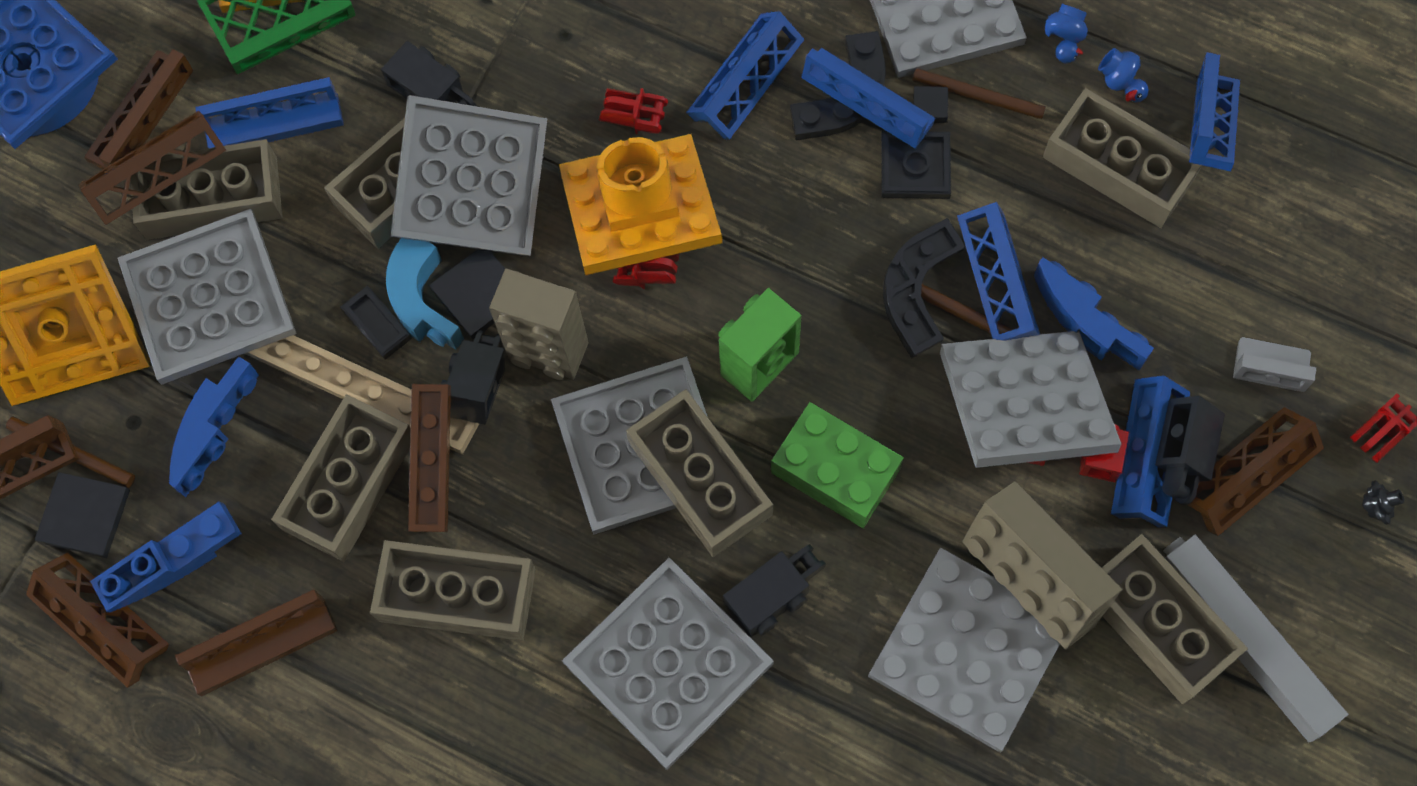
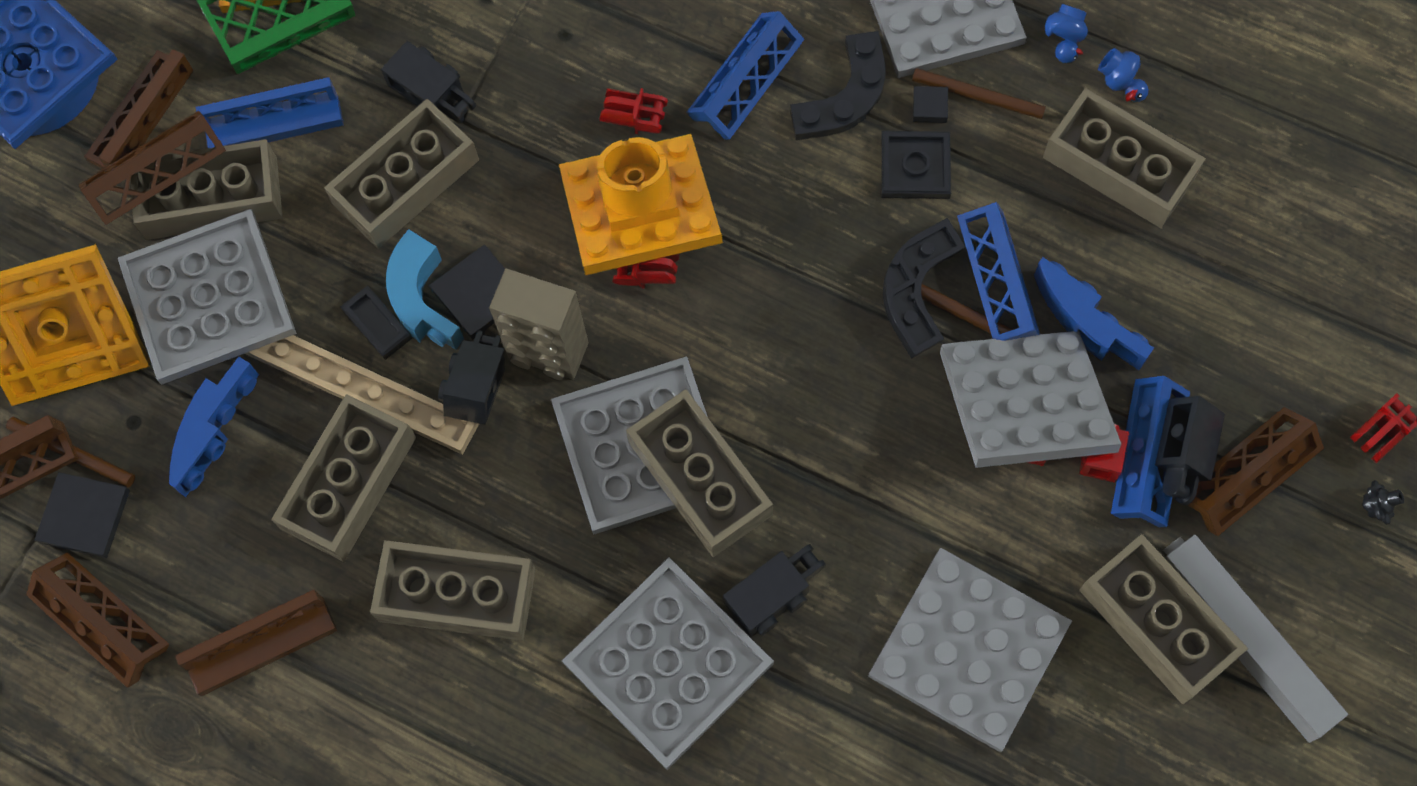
(166, 561): blue slope -> none
(429, 458): reddish brown fence -> none
(468, 176): light grey plate -> none
(759, 343): bright green brick -> none
(836, 465): bright green brick -> none
(866, 97): blue fence -> none
(1040, 565): dark tan brick -> none
(1206, 117): blue fence -> none
(1273, 365): light grey panel -> none

